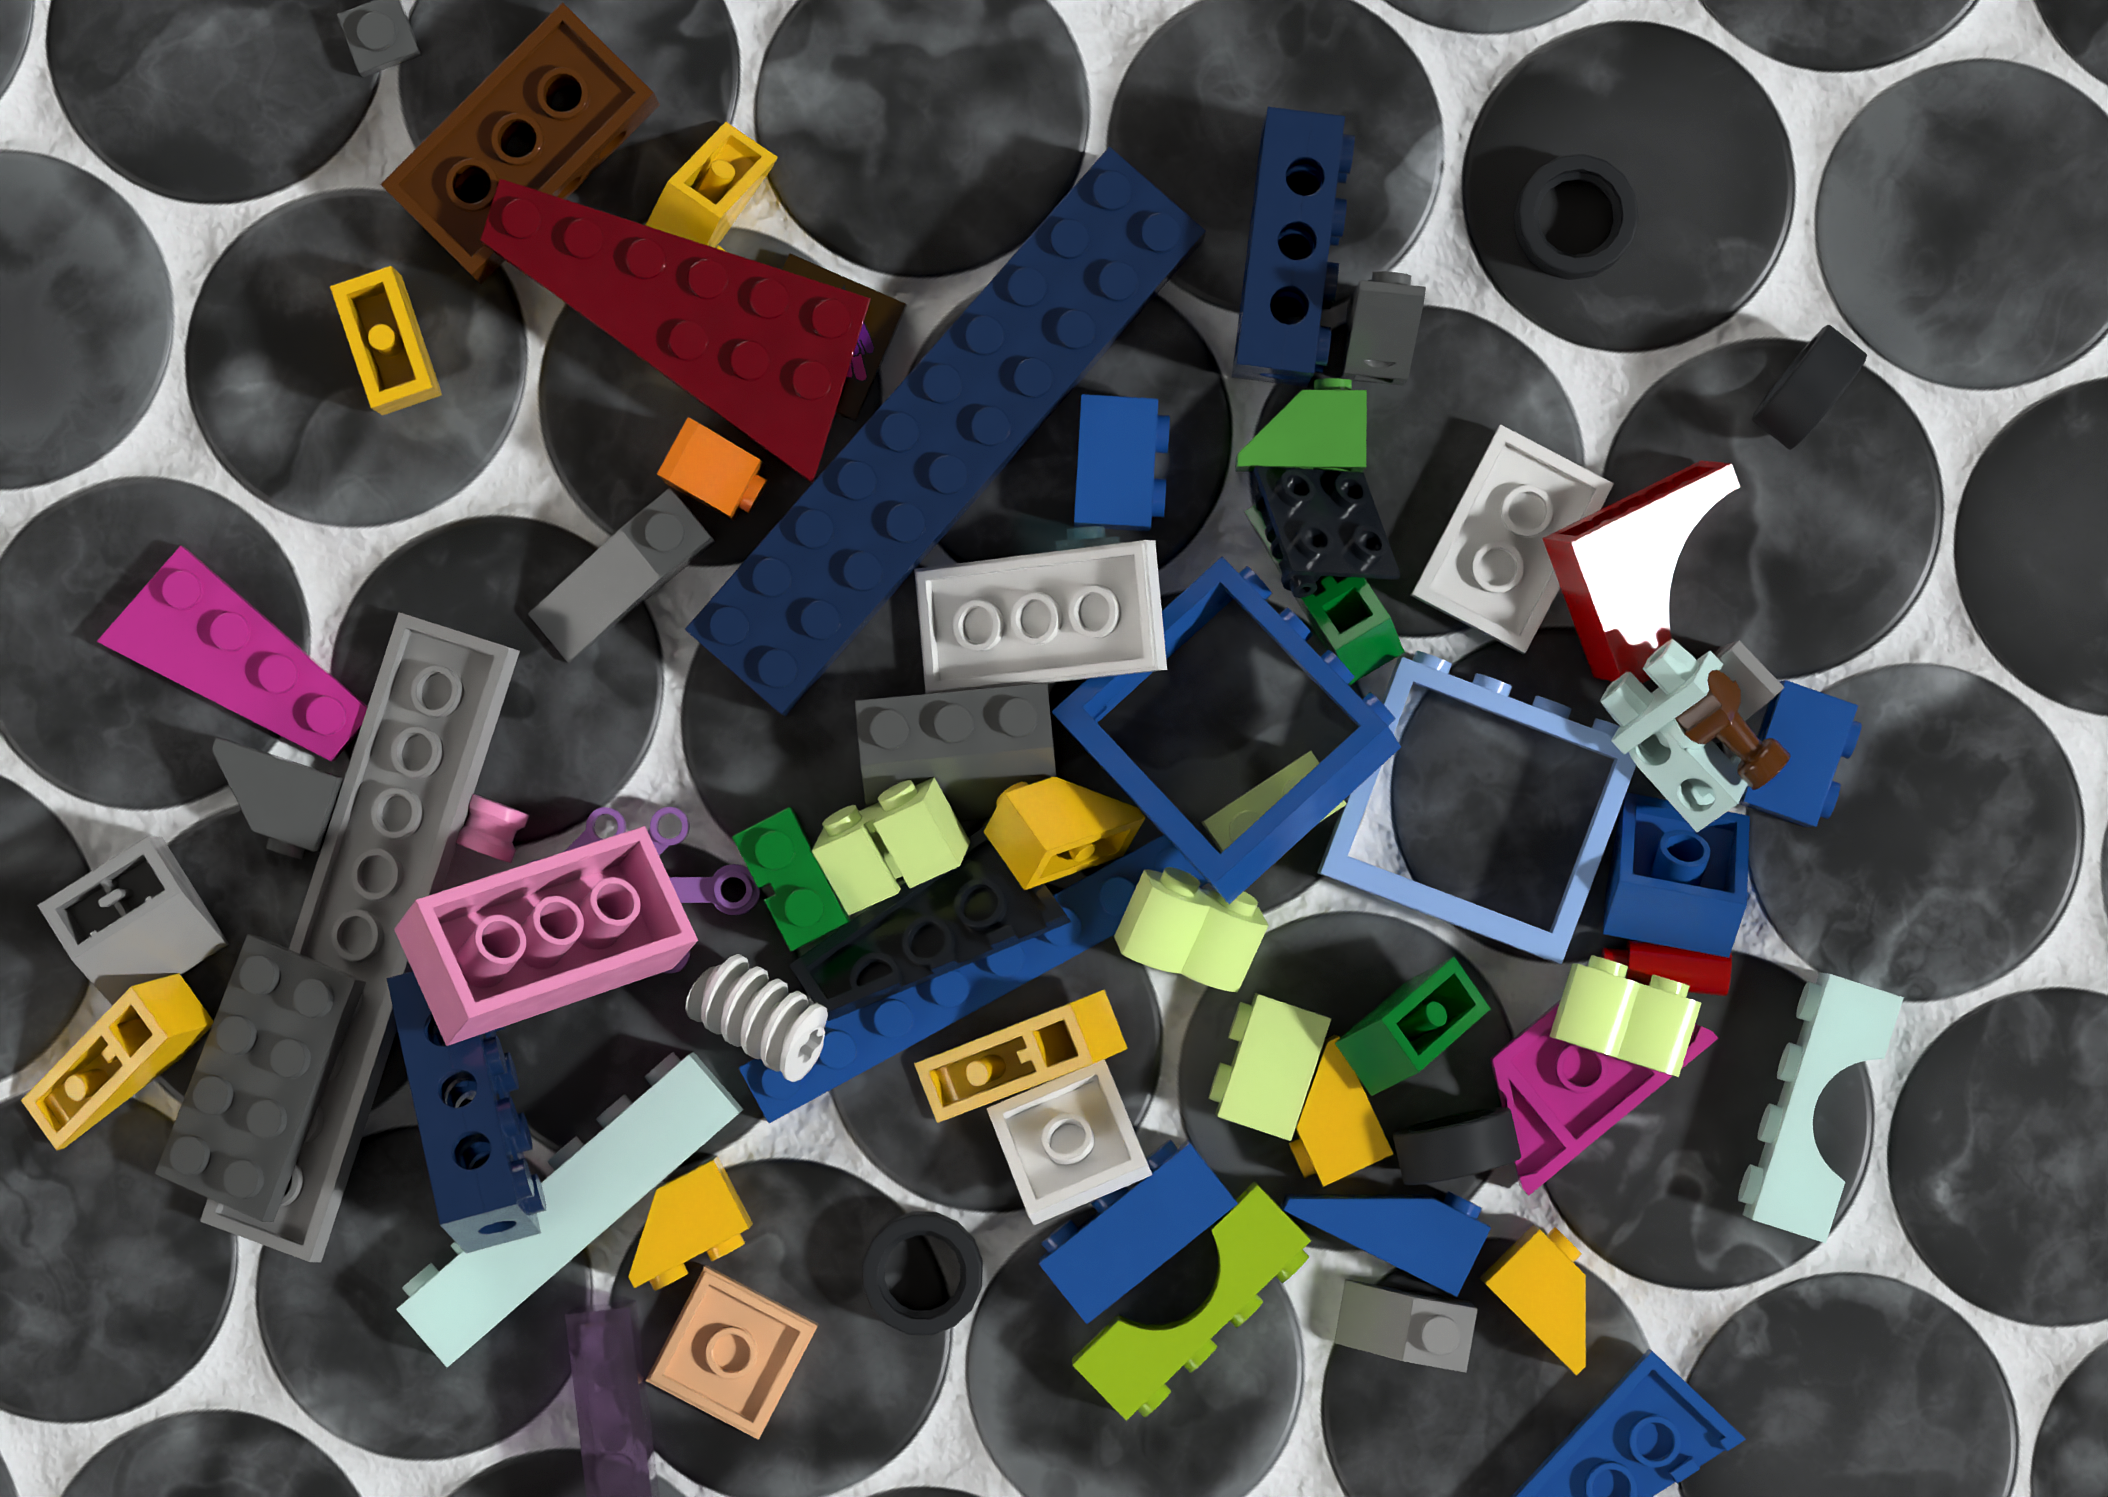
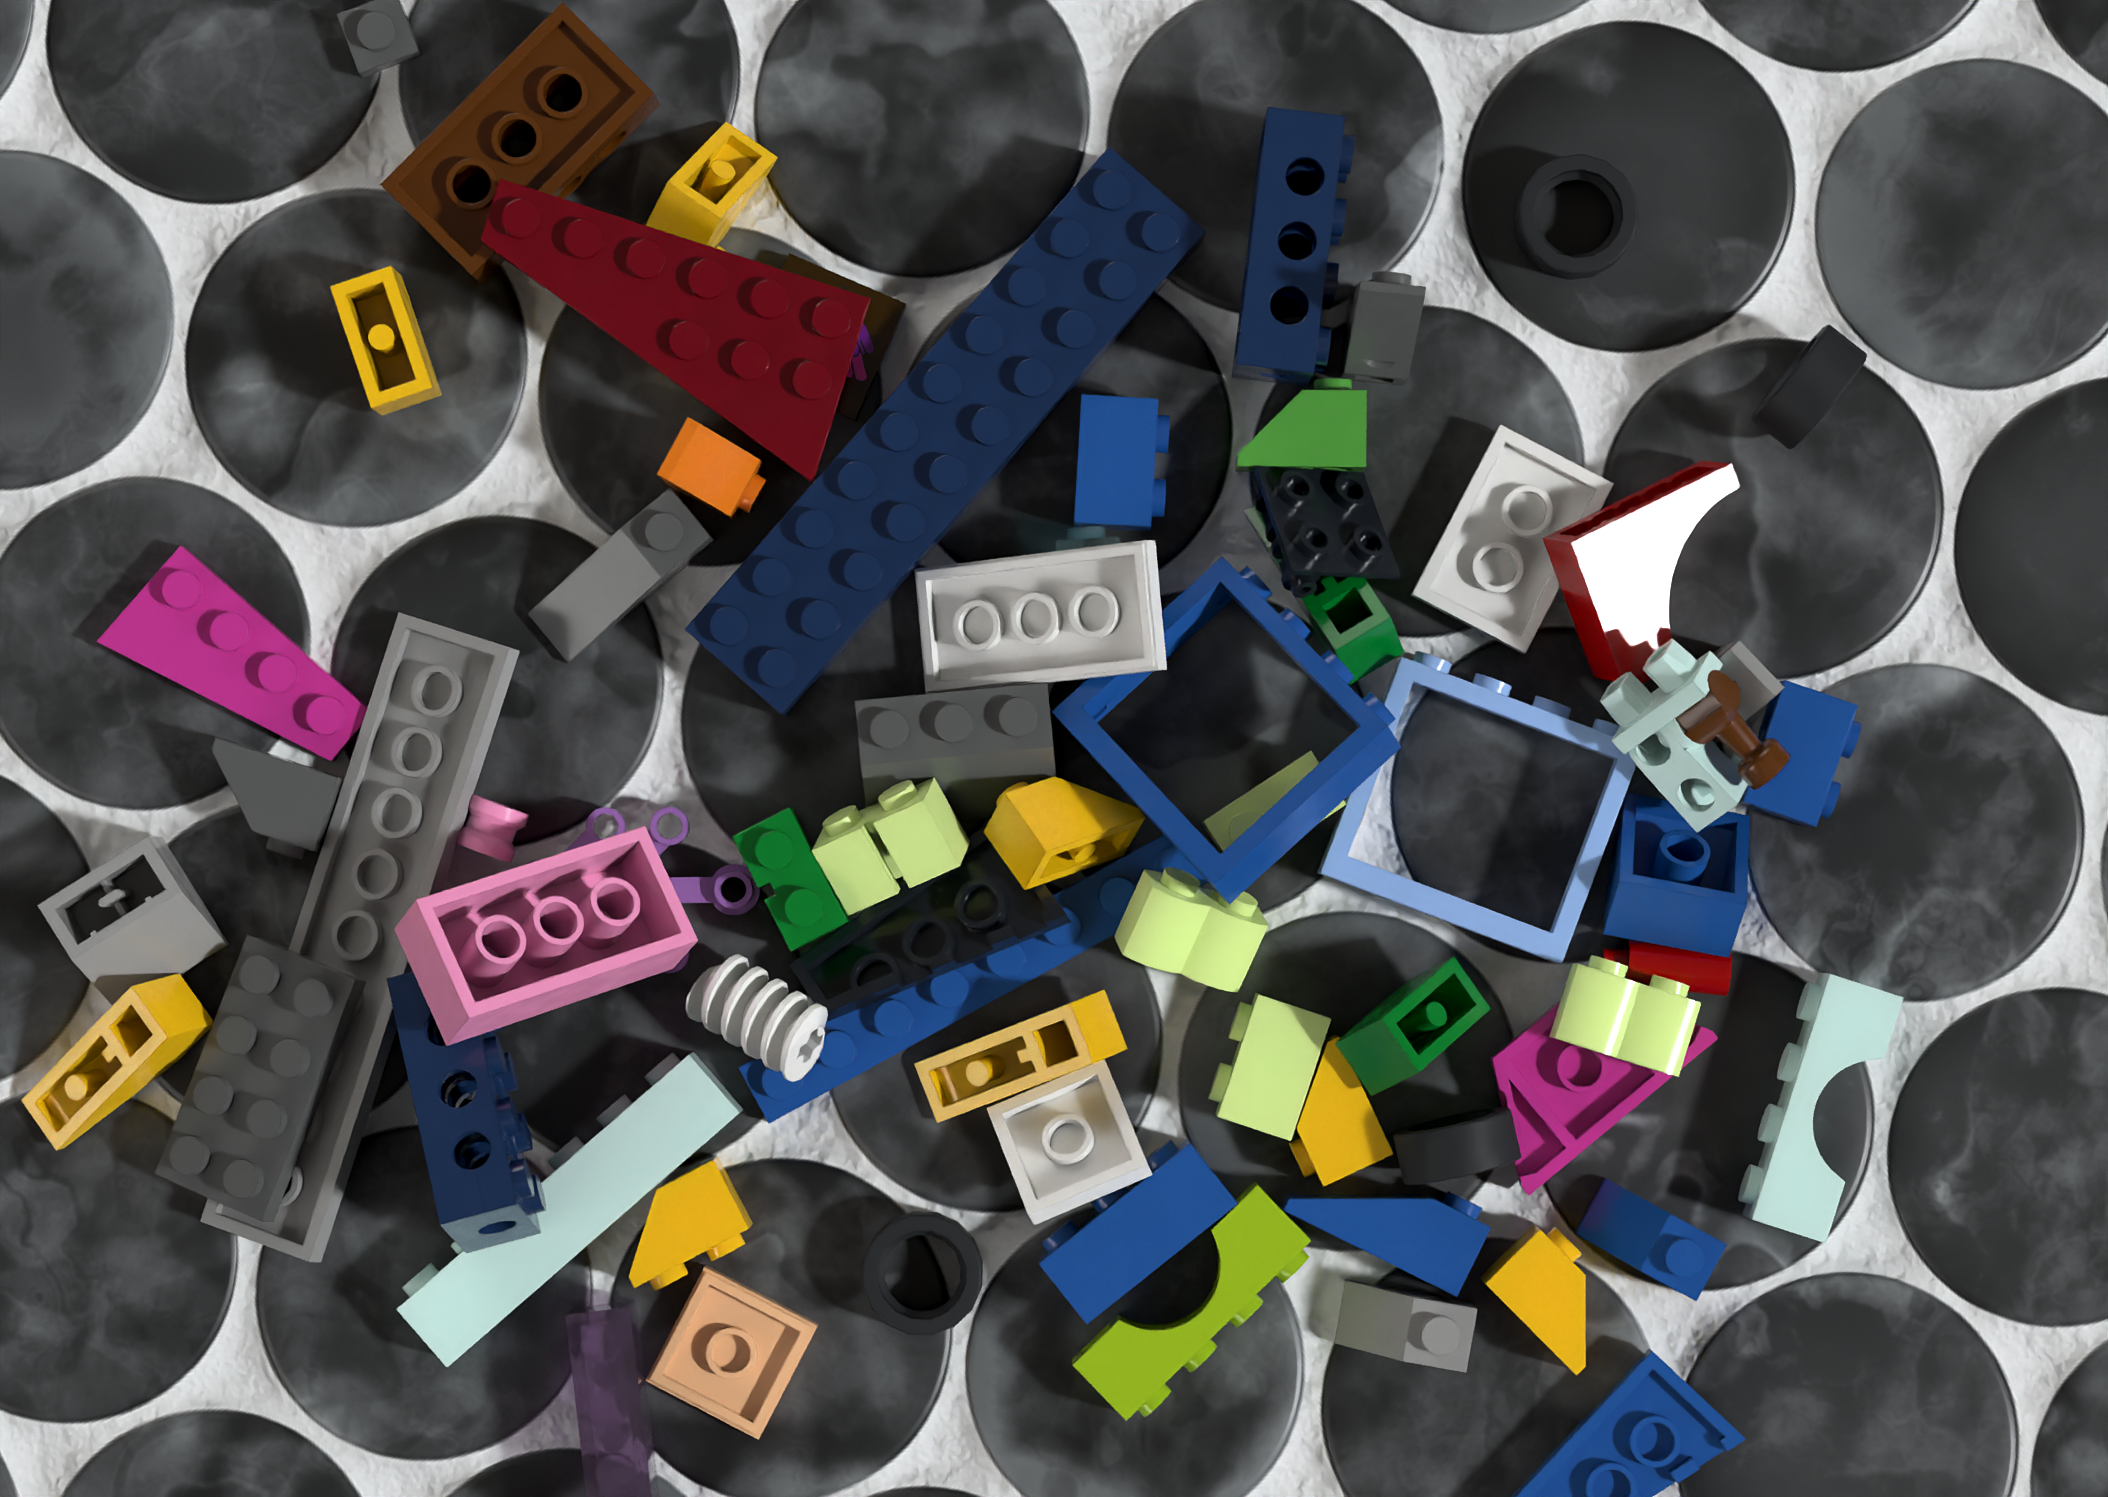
(1650, 1239): none -> blue slope

